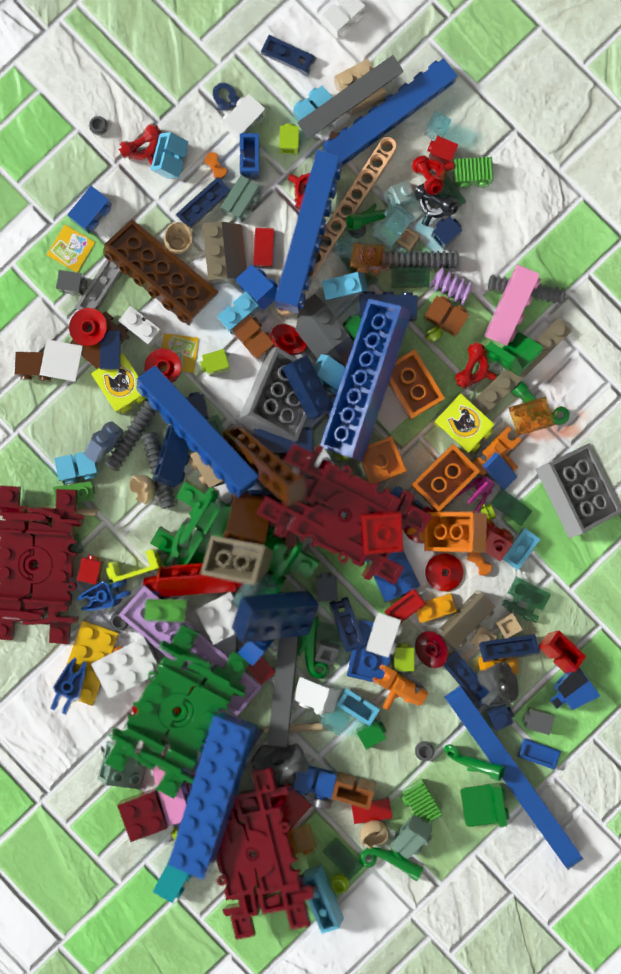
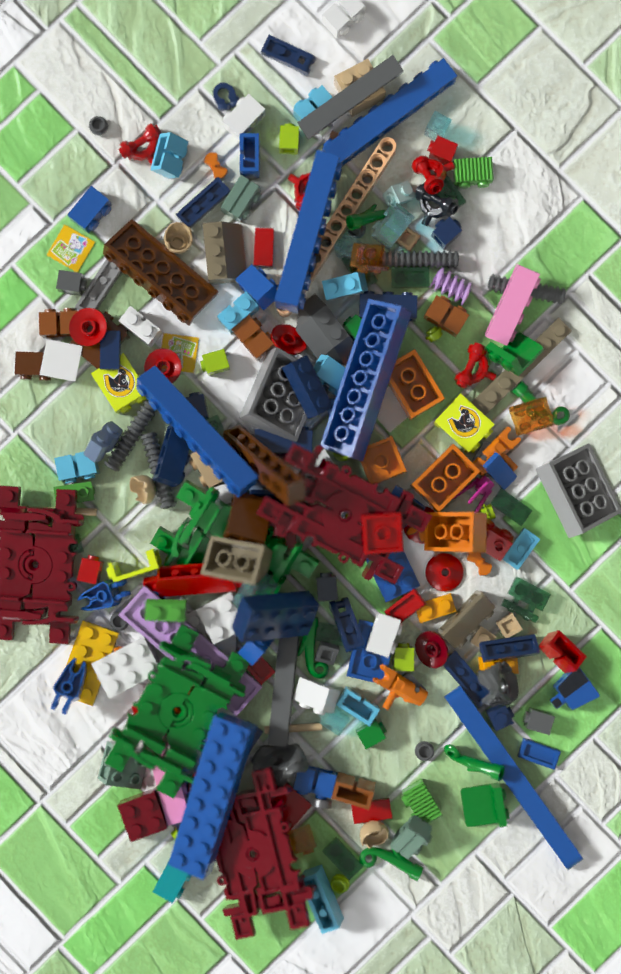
(55, 324): none -> dark orange piece

